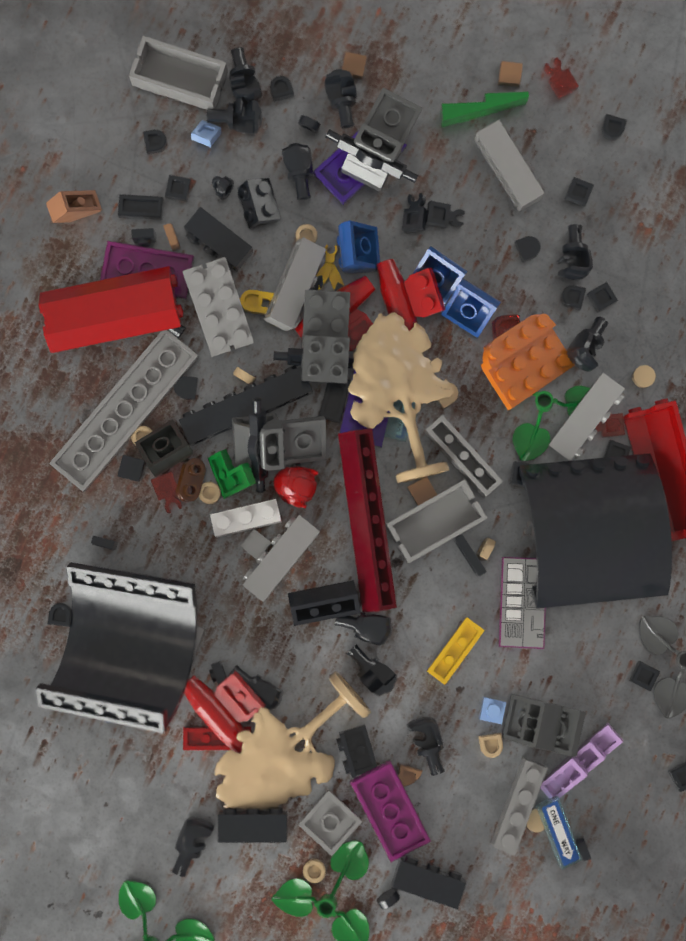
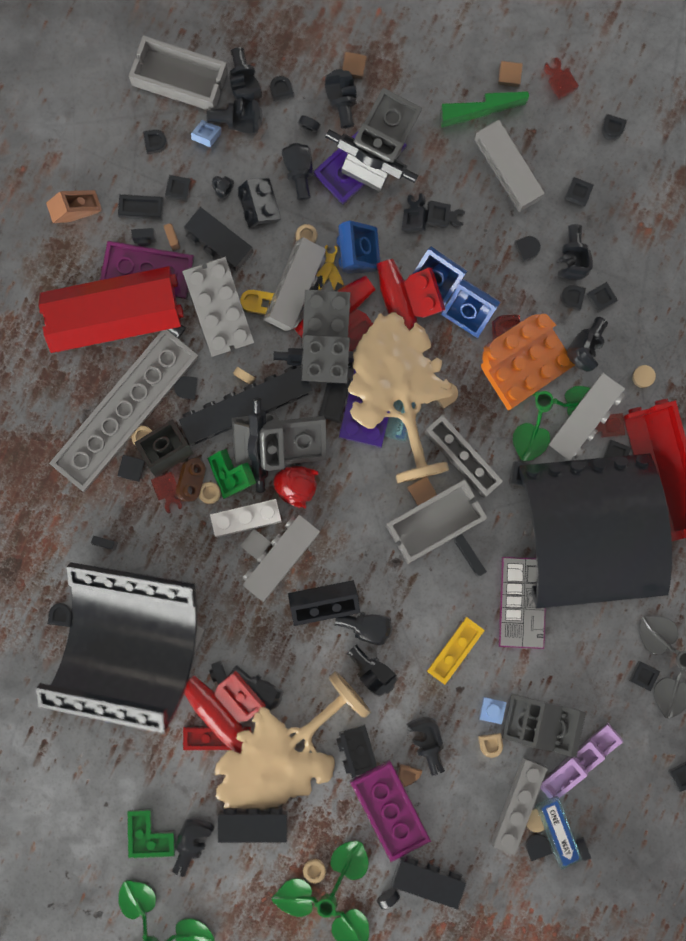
(144, 842): none -> green plate
(330, 822): light grey plate -> none
(367, 520): dark red brick -> none
(485, 549): tan tile -> none
(537, 847): none -> black tile

